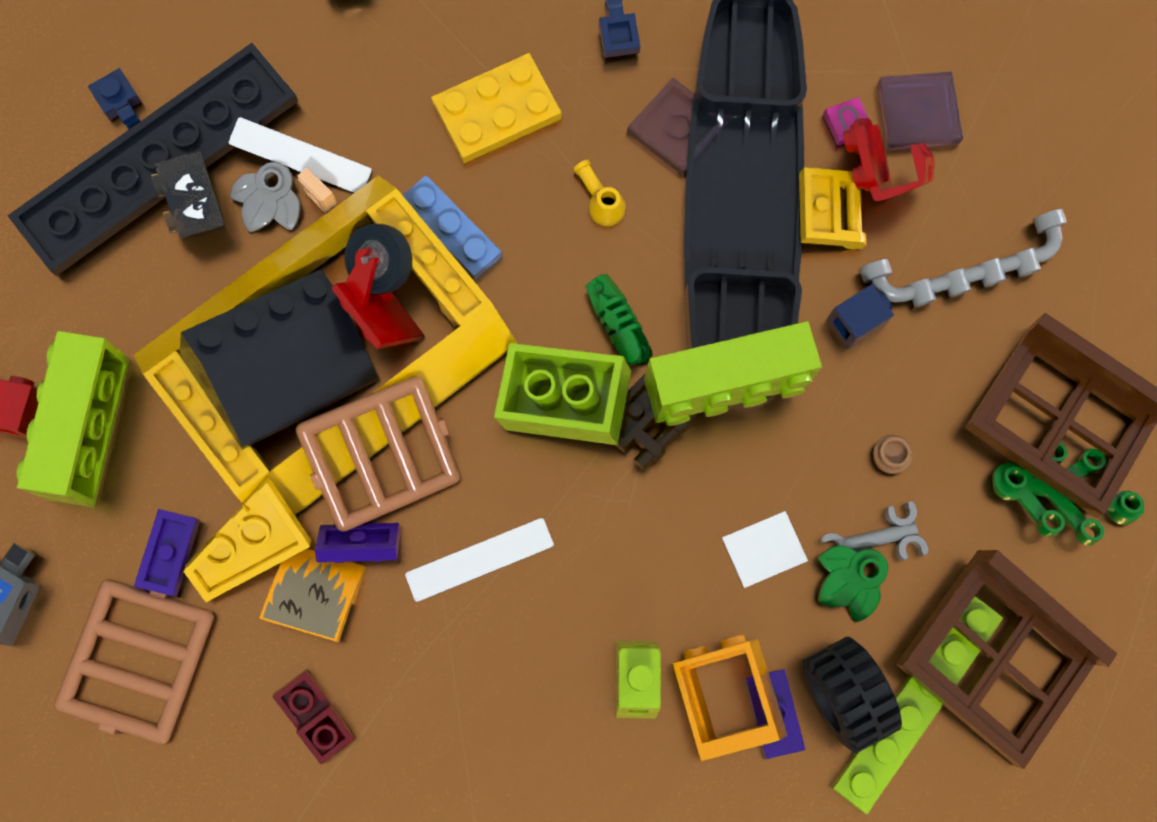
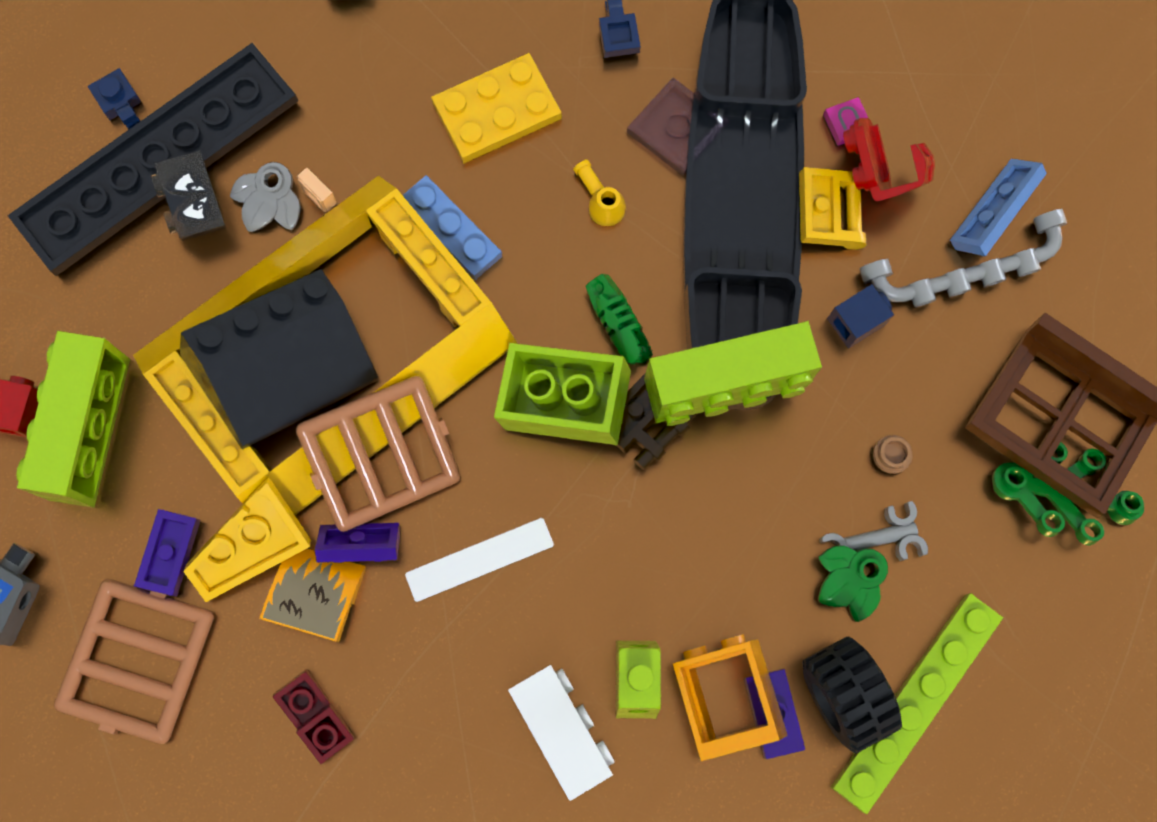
(299, 155): white sticker -> none
(377, 265): plate -> none
(562, 731): none -> white brick
(765, 549): white sticker -> none
(920, 110): clear purple tile -> none
(998, 207): none -> medium blue plate
(1035, 611): reddish brown window -> none

